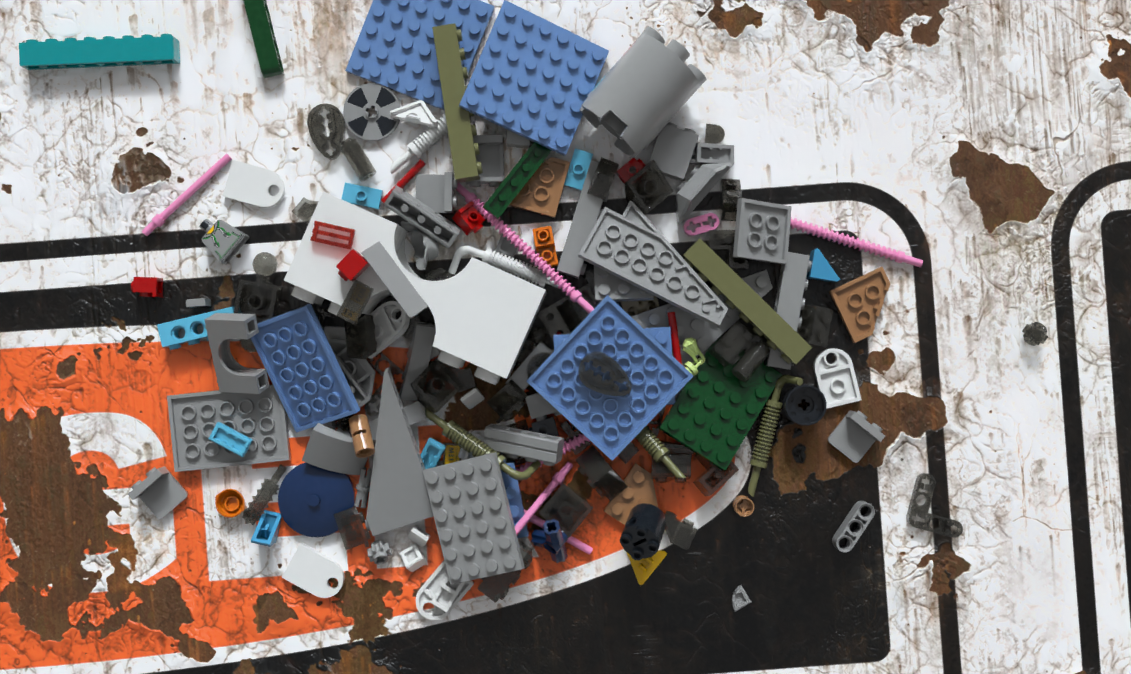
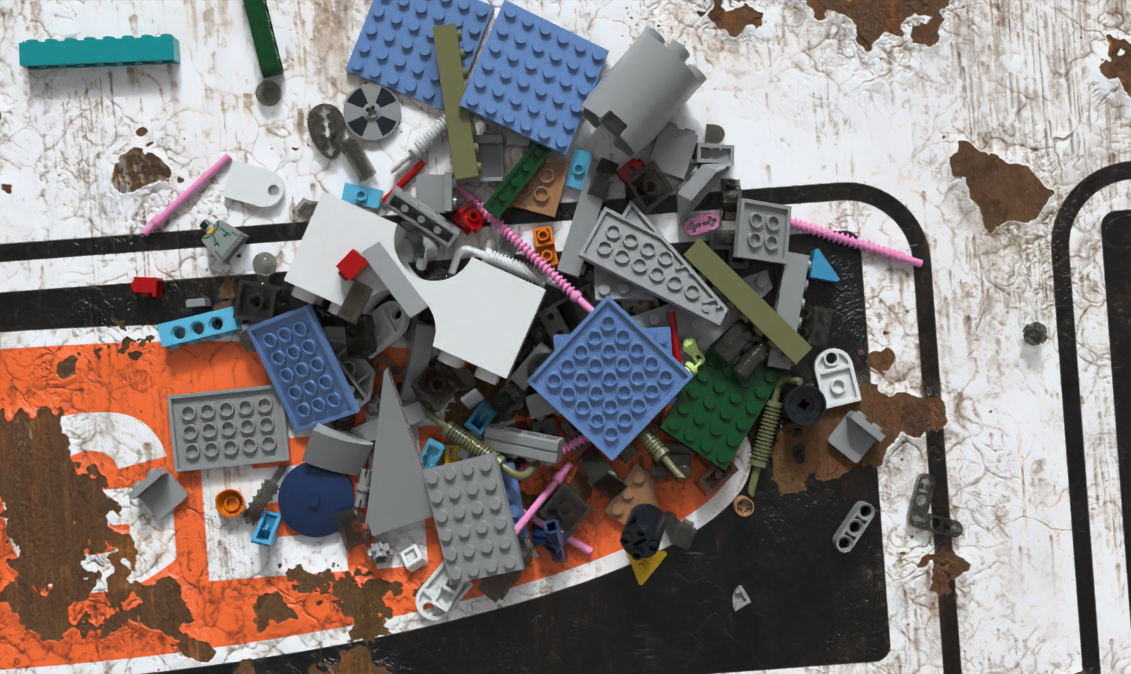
(229, 373): light grey arch -> none
(230, 439): medium azure plate -> none
(268, 93): none -> clear smoke piece
(312, 572): white tile -> none
(316, 231): clear red tile -> none
(361, 436): medium nougat pin -> none
(415, 113): white tile -> none
(419, 536): white slope -> none
(480, 418): none -> dark azure slope
(596, 383): clear smoke piece -> none
(861, 302): medium nougat plate -> none

